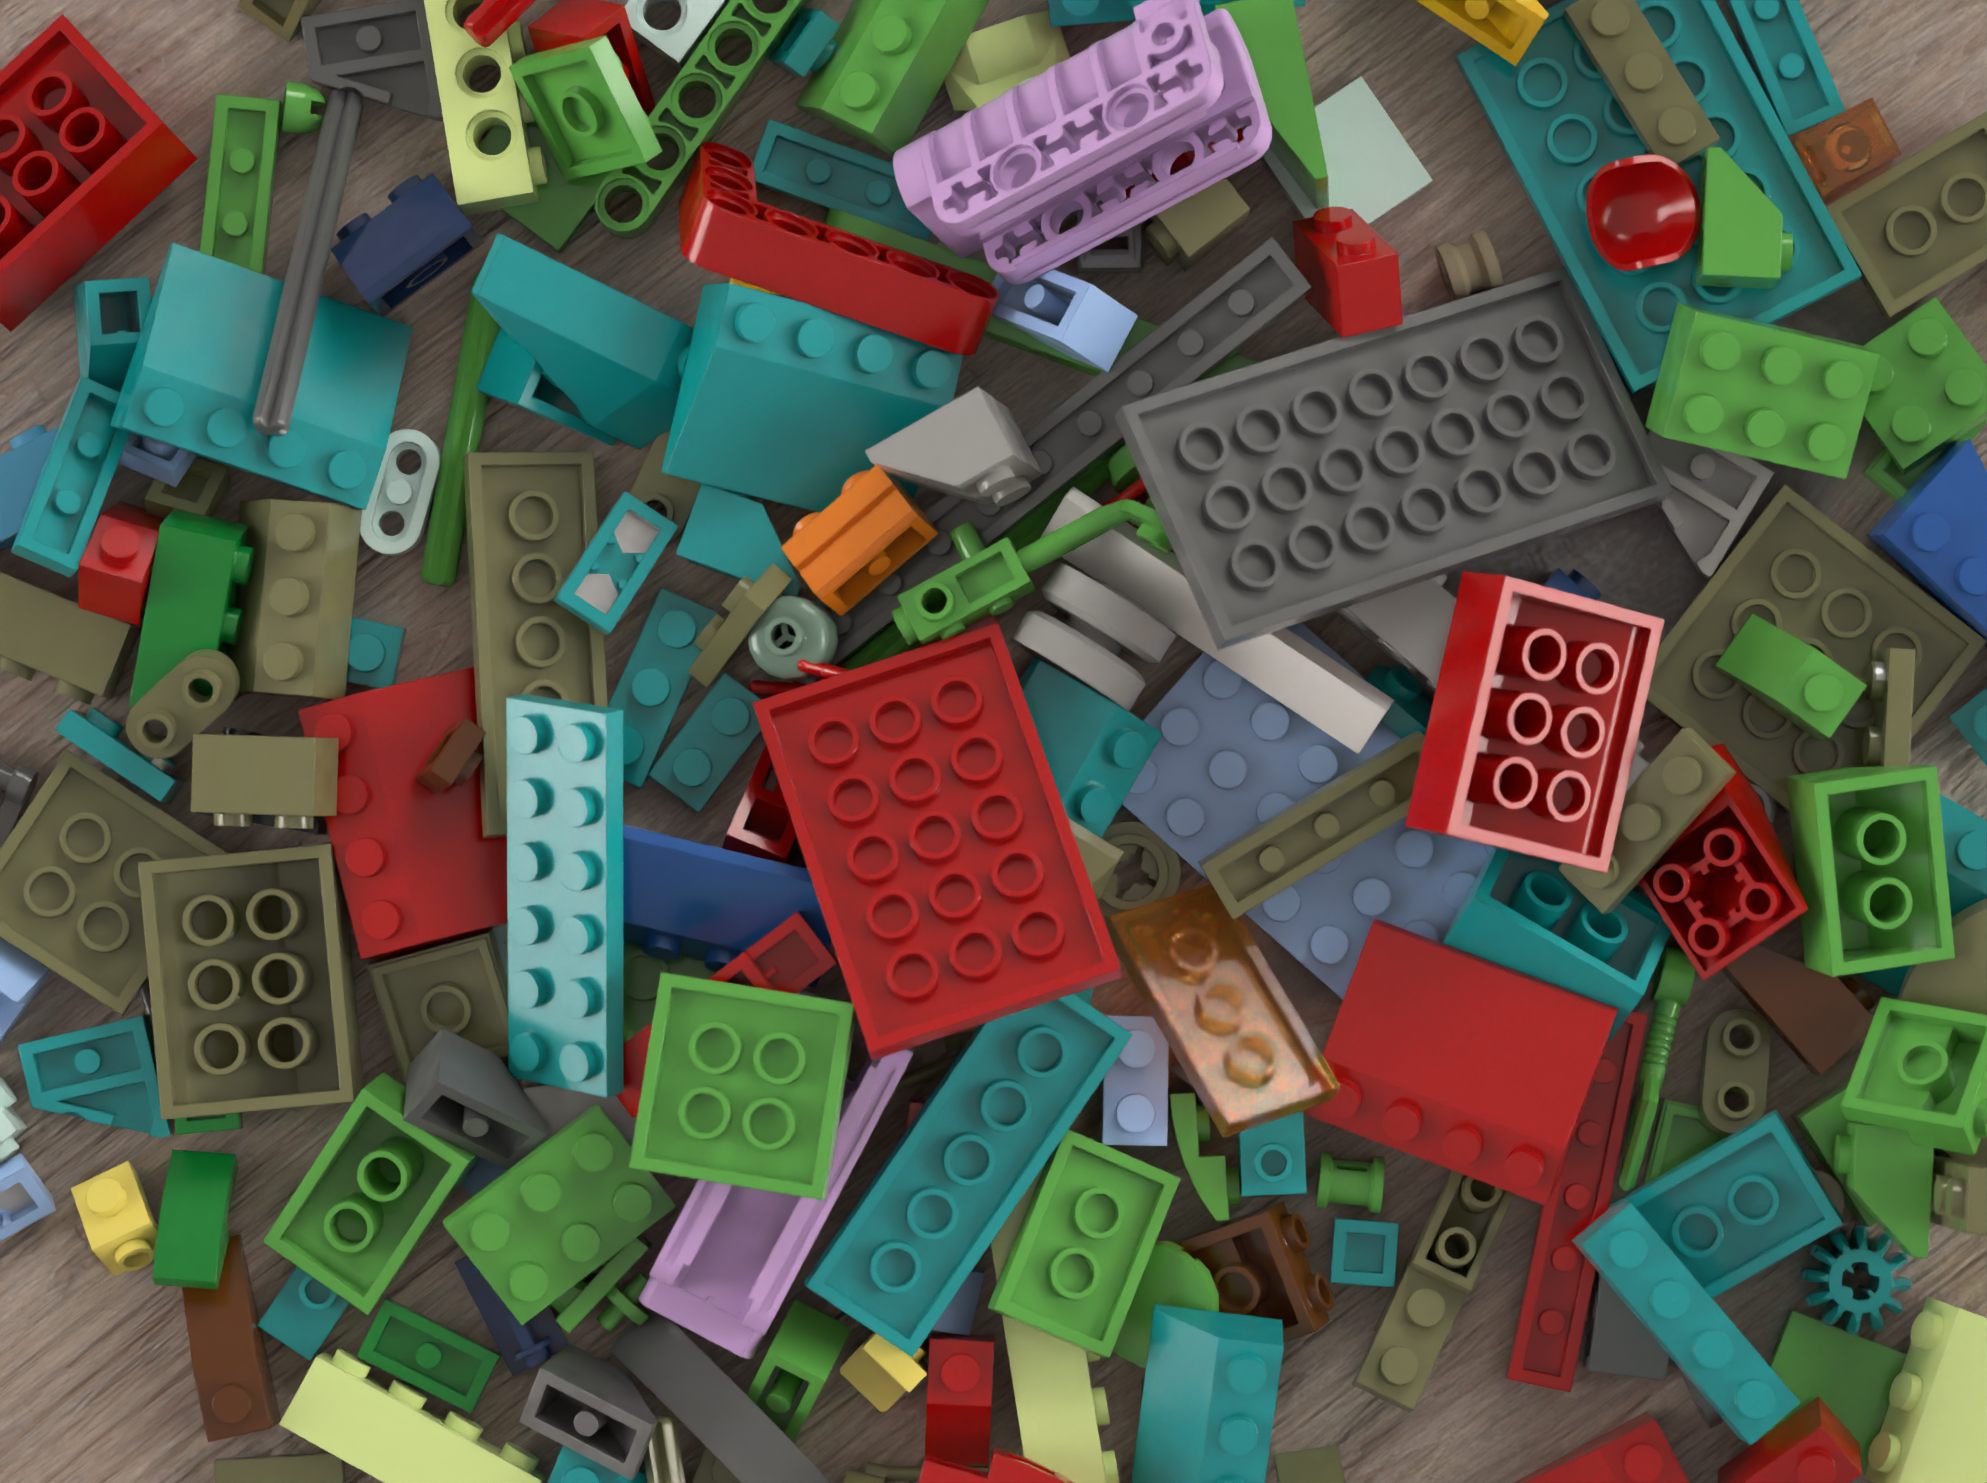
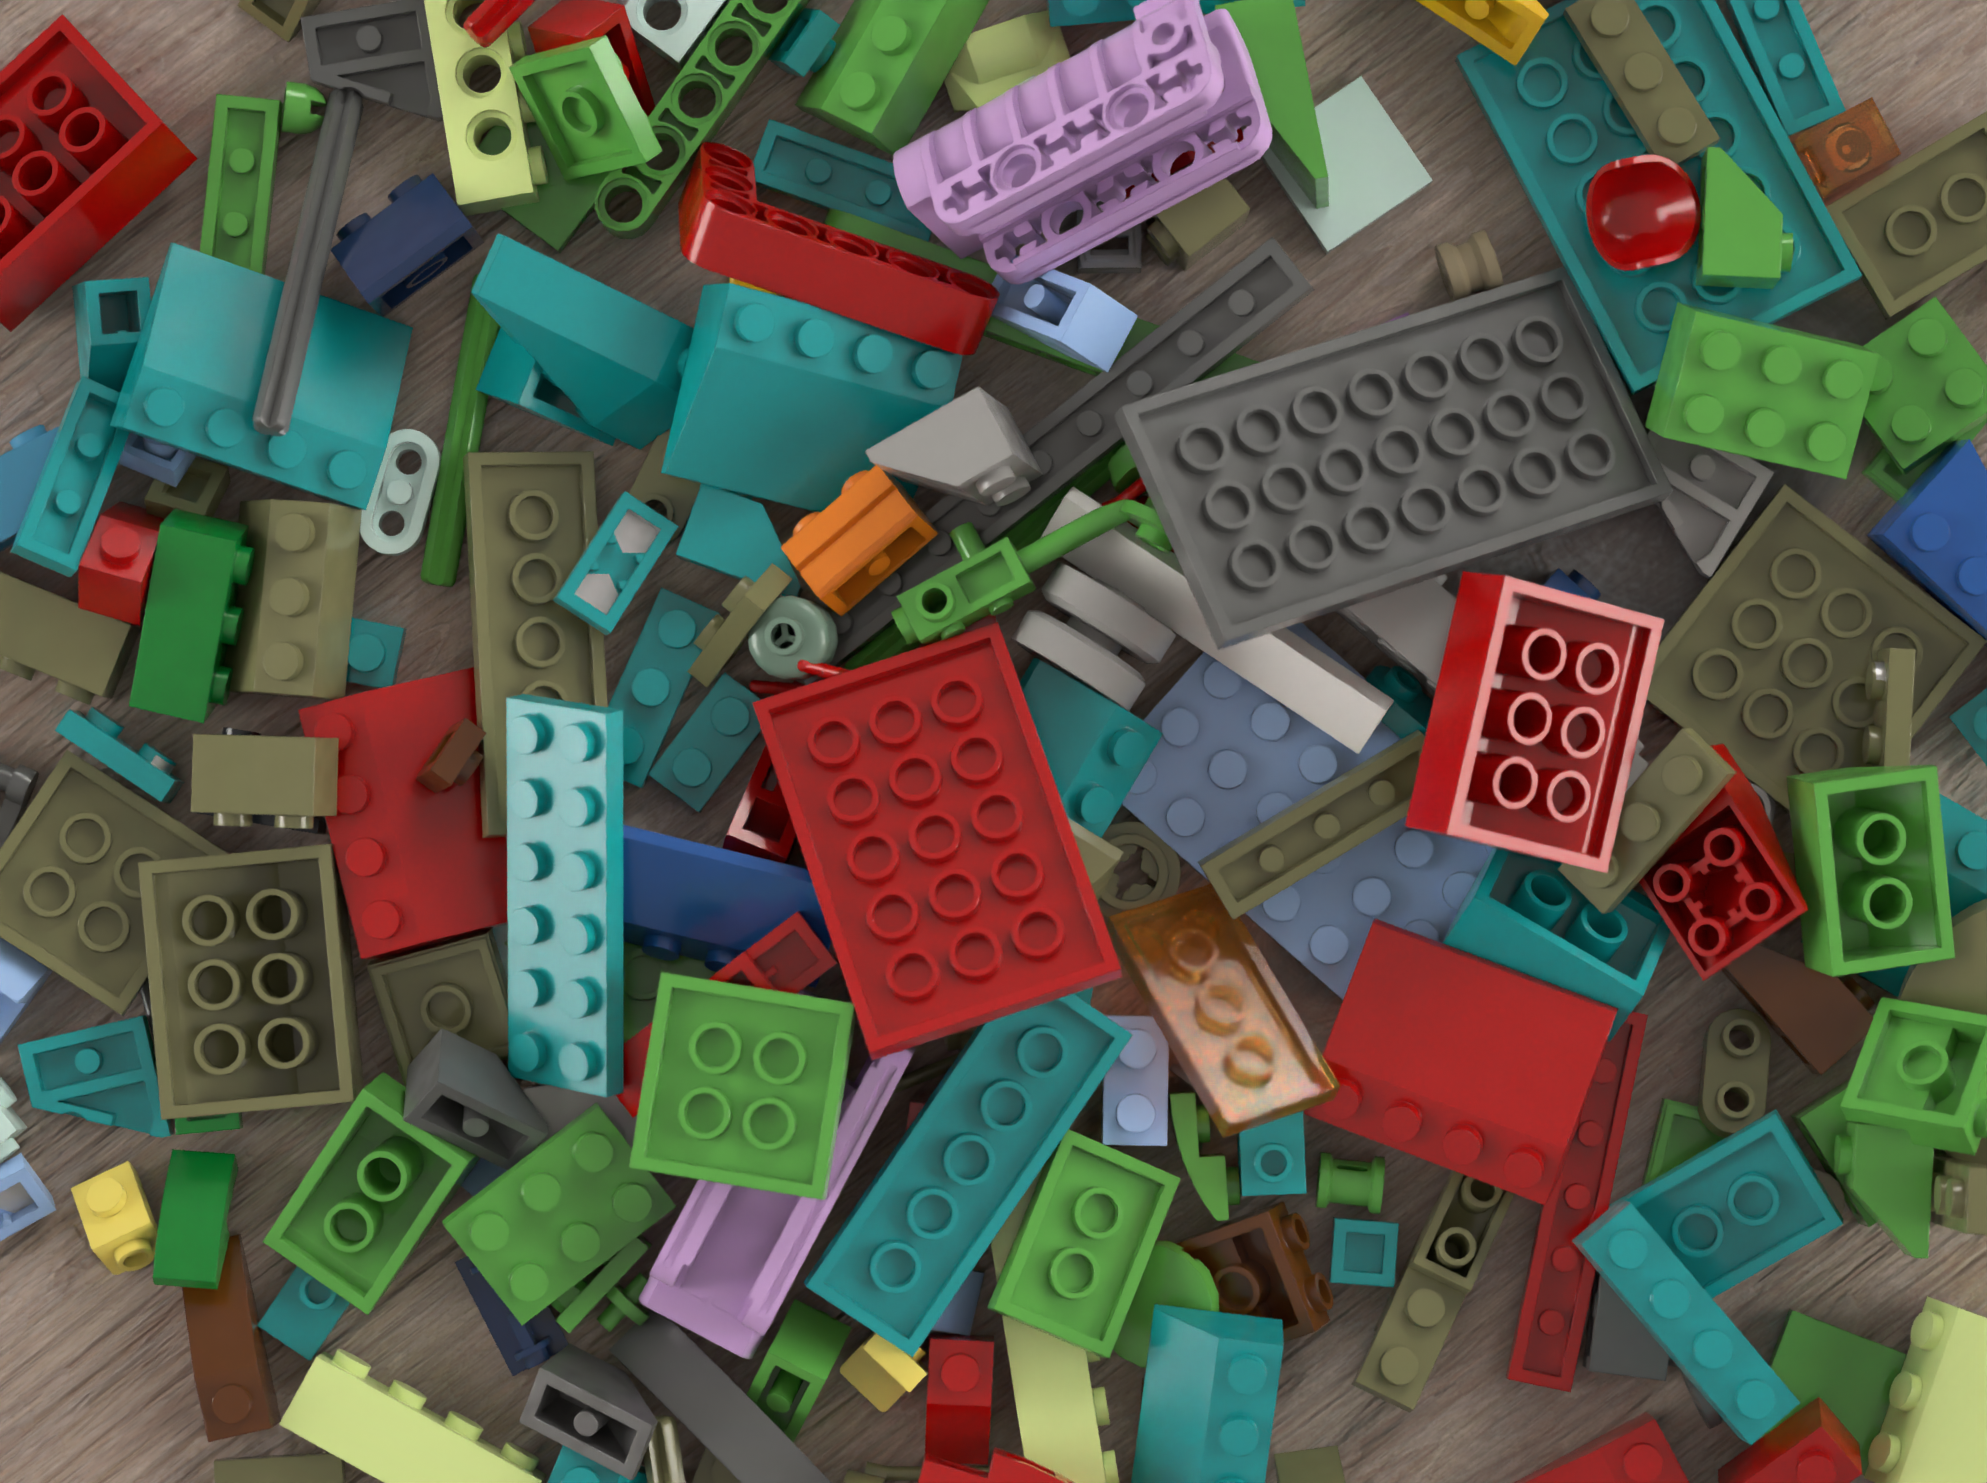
(180, 705): olive plate -> none
(429, 1355): green plate -> none
(1350, 271): red brick -> none
(1671, 992): bright green piece -> none
(1790, 677): bright green slope -> none
(1841, 1297): teal gear -> none

